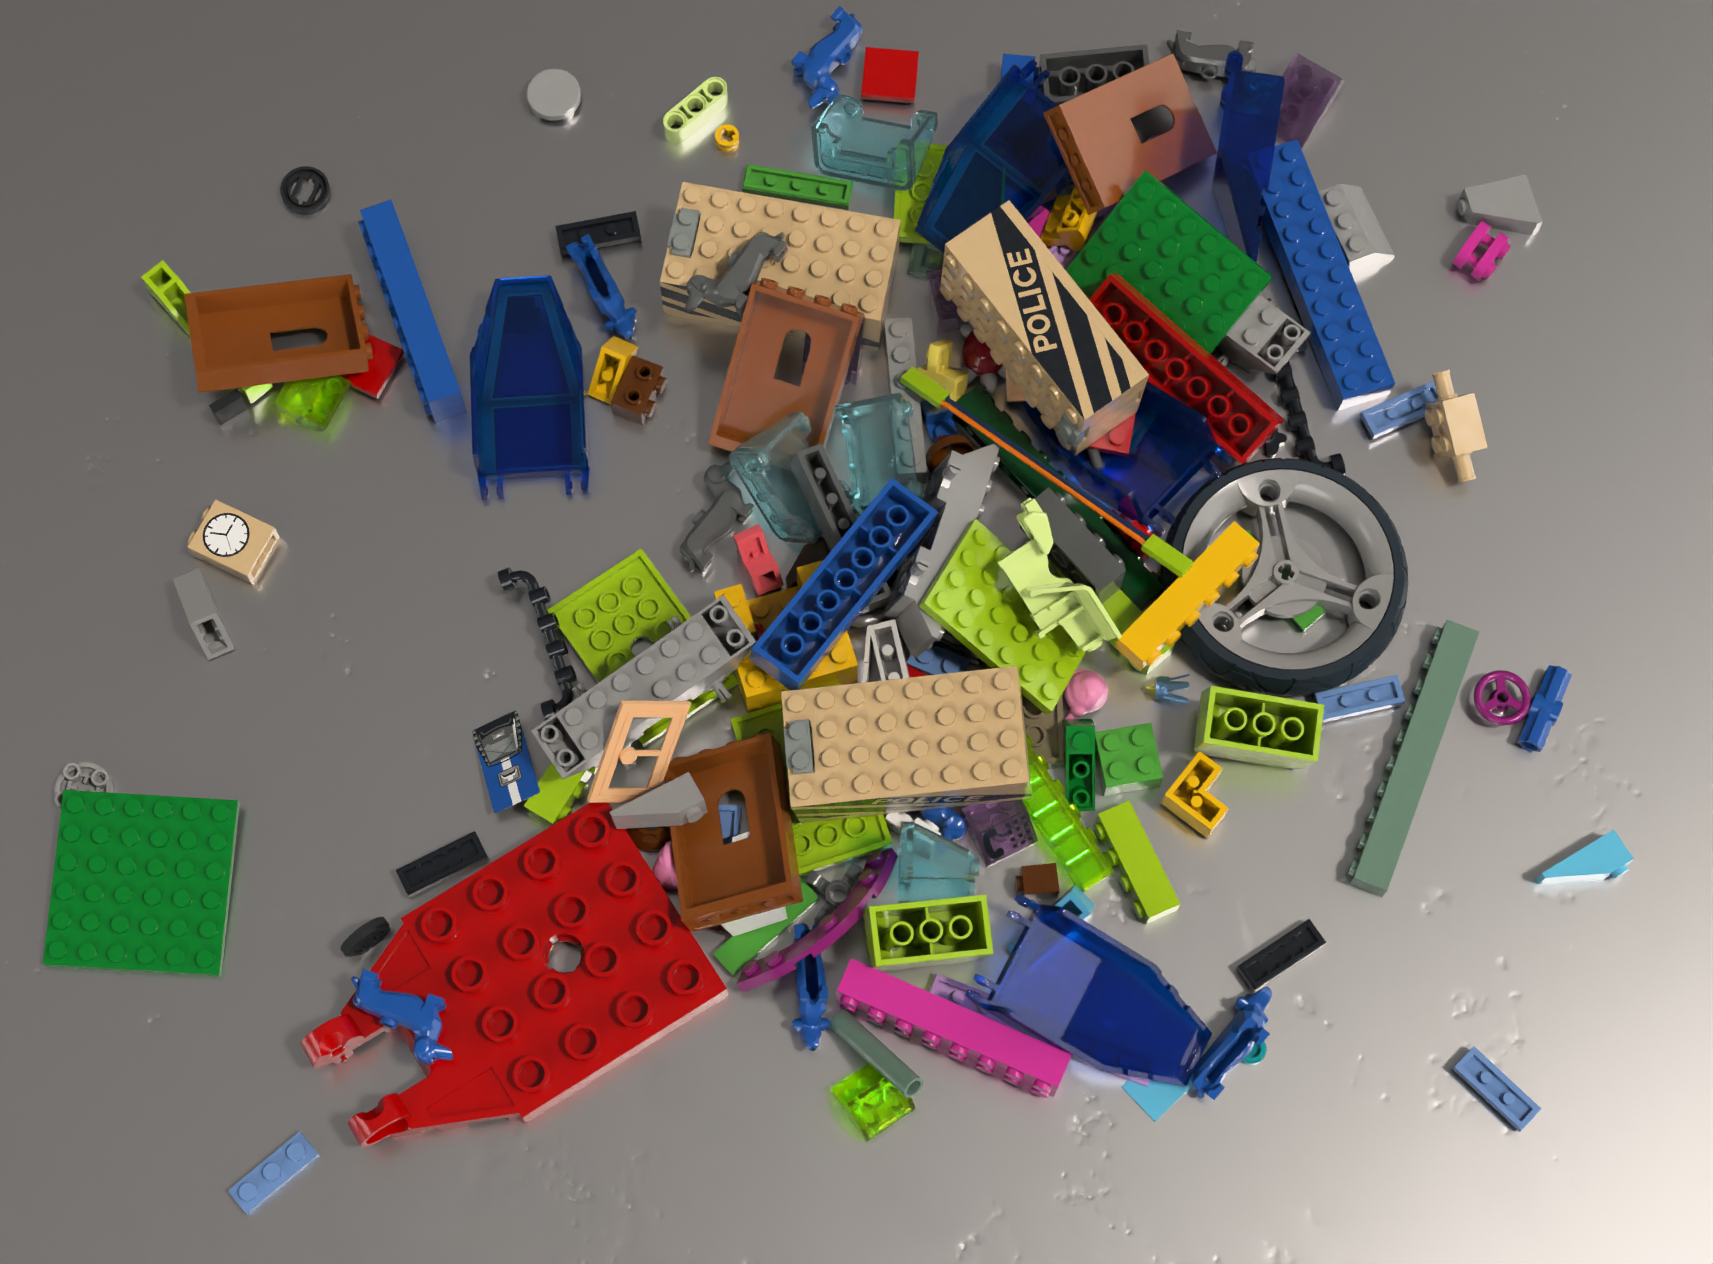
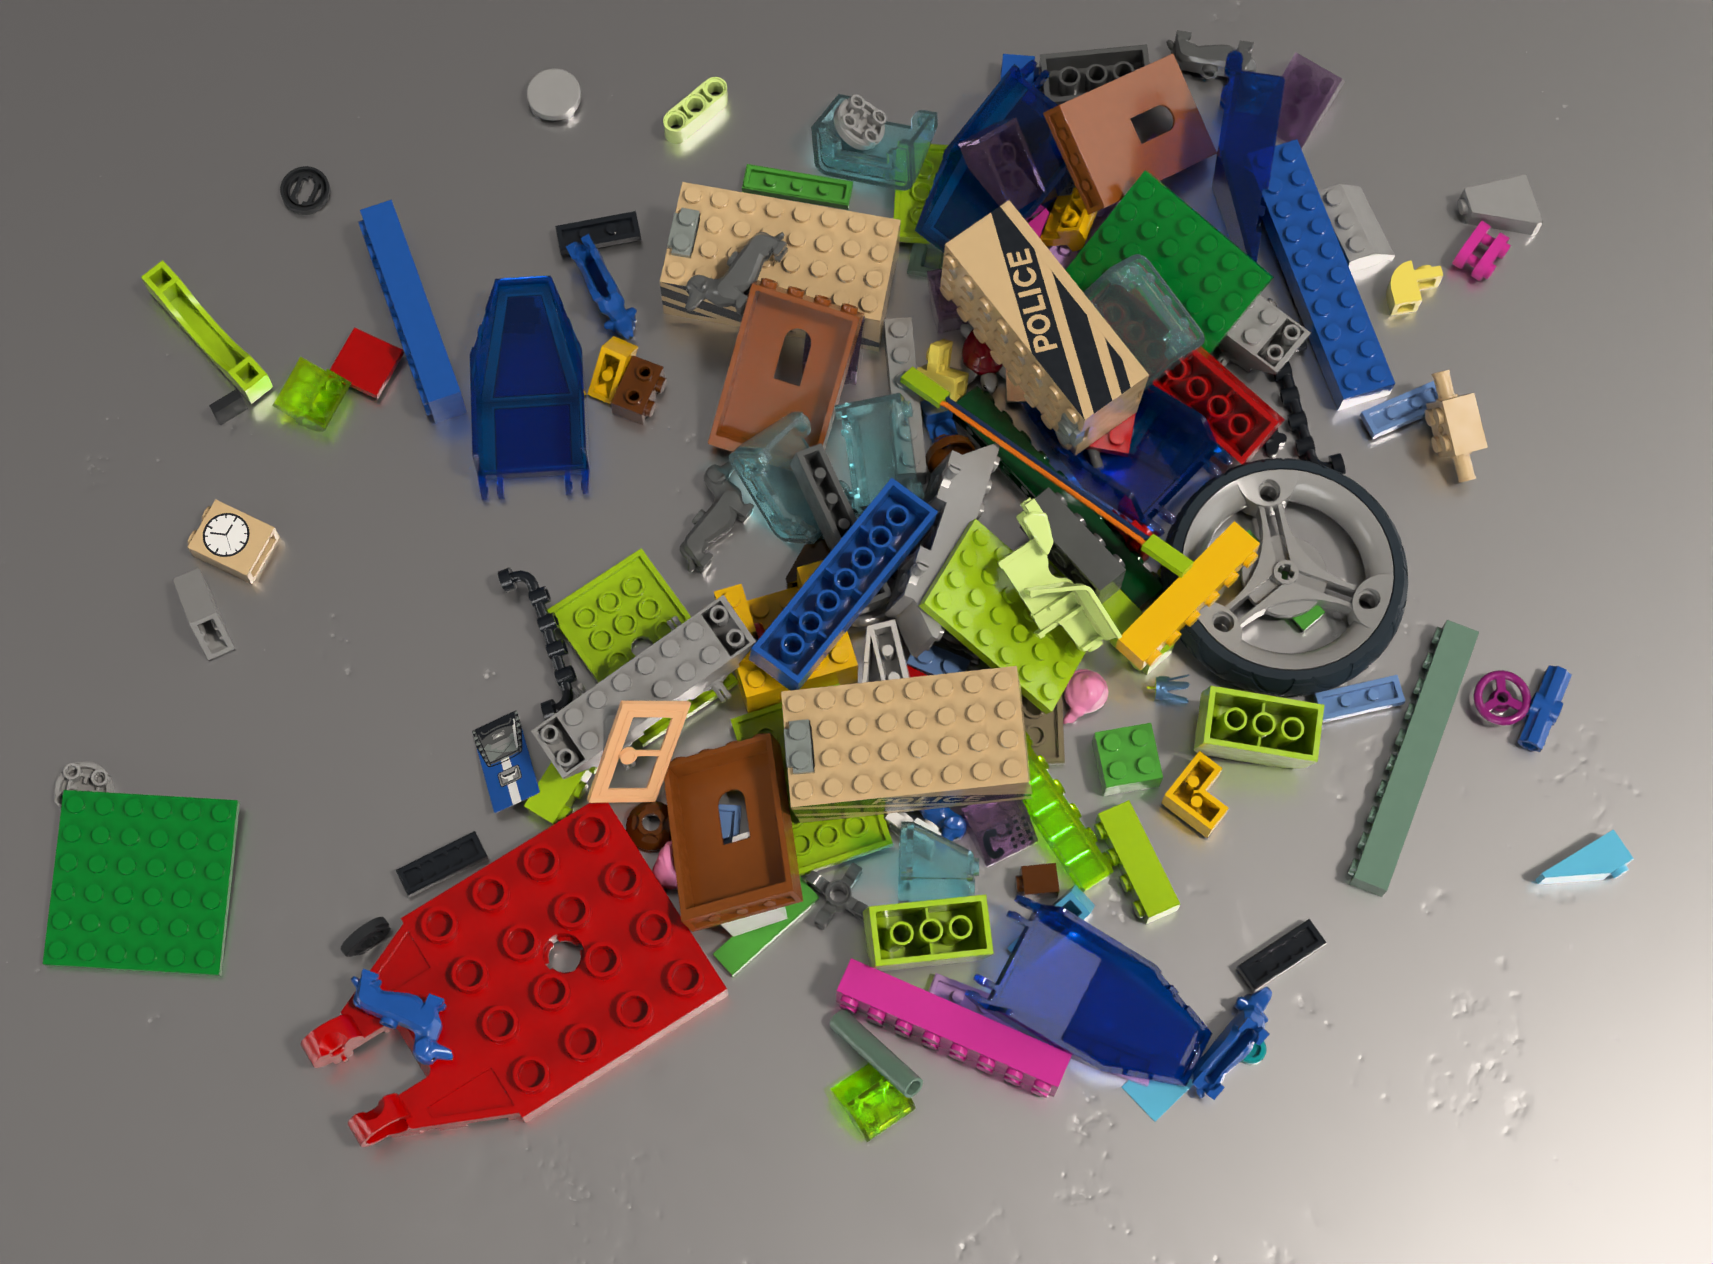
(235, 324): dark orange panel -> none
(273, 1173): medium blue plate -> none
(664, 806): light grey slope -> none
(730, 131): yellow bush -> none
(757, 560): coral brick -> none
(810, 994): blue animal -> none
(826, 56): blue animal -> none
(831, 927): magenta plate -> none
(859, 123): none -> light grey tile
(890, 75): red tile -> none
(1003, 163): none -> clear purple slope
(1079, 763): green slope -> none
(1145, 315): none -> clear light blue windscreen
(1405, 286): none -> light yellow brick
(1496, 1088): medium blue plate -> none

